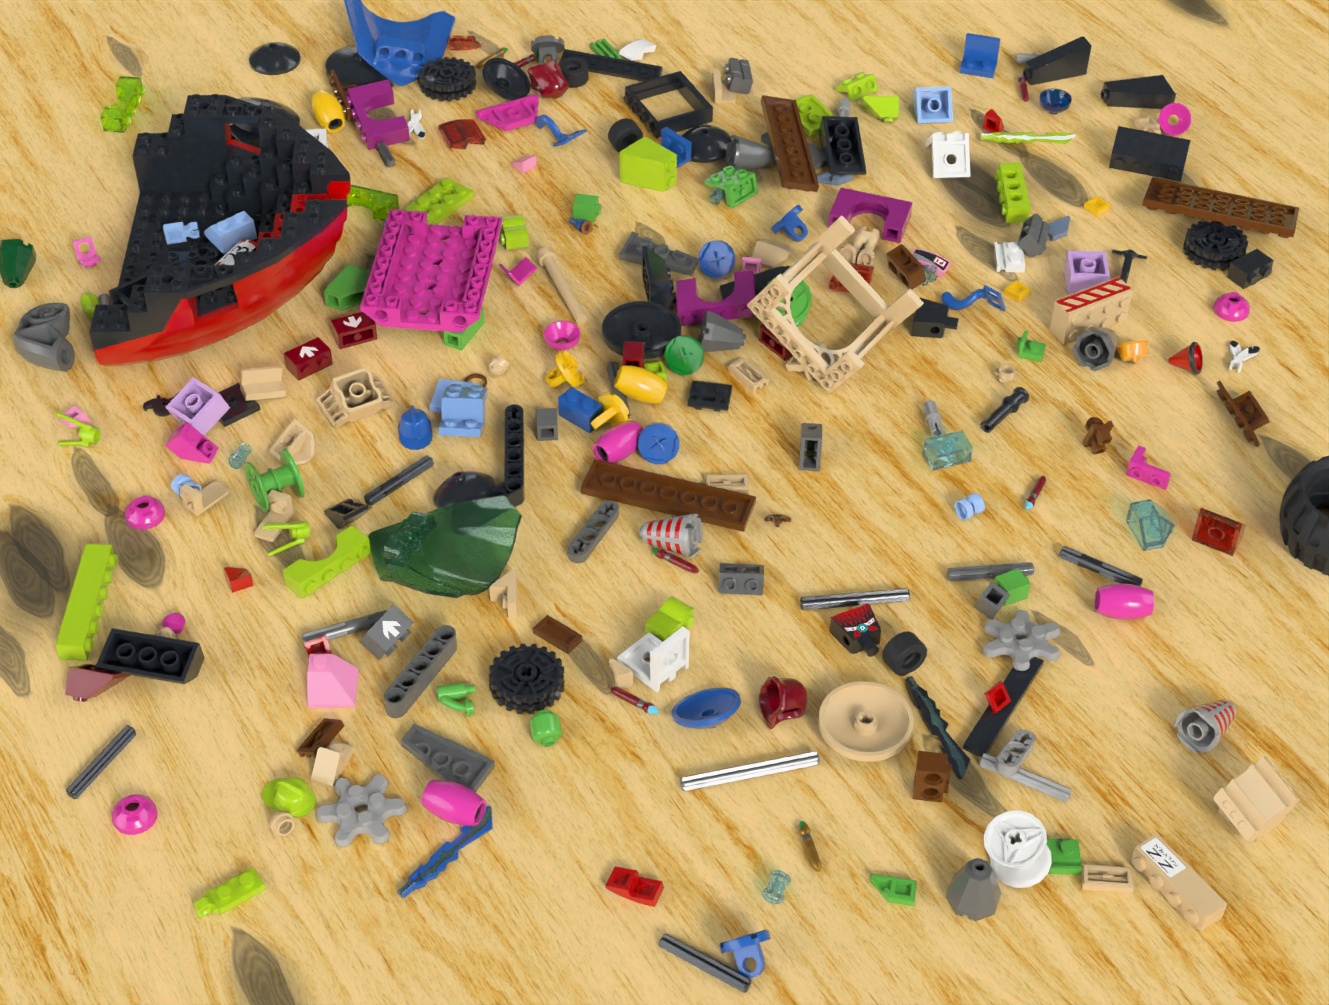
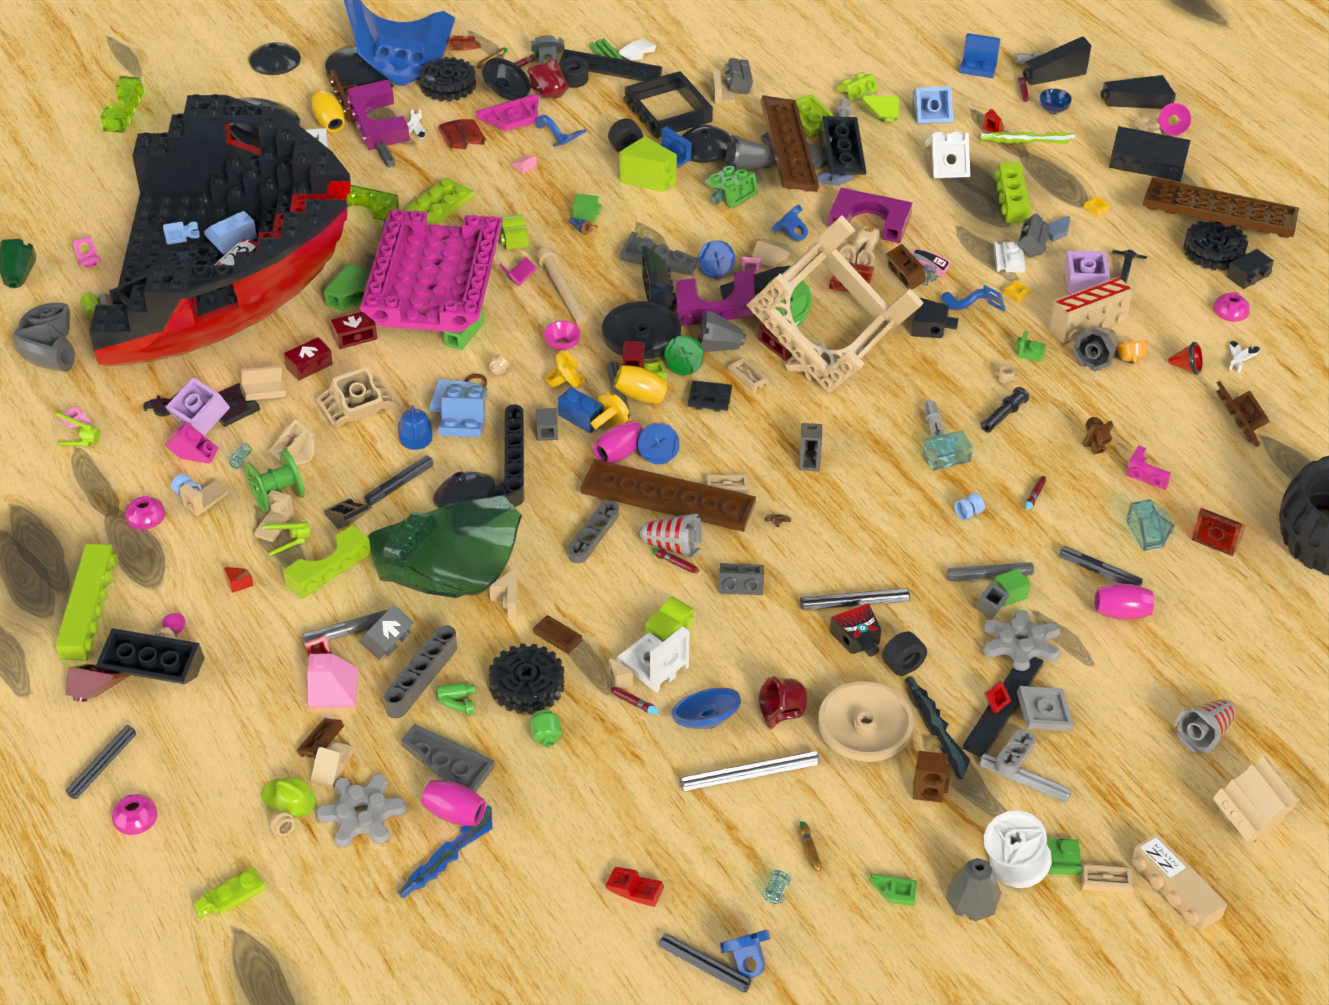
(1045, 708): none -> light grey plate

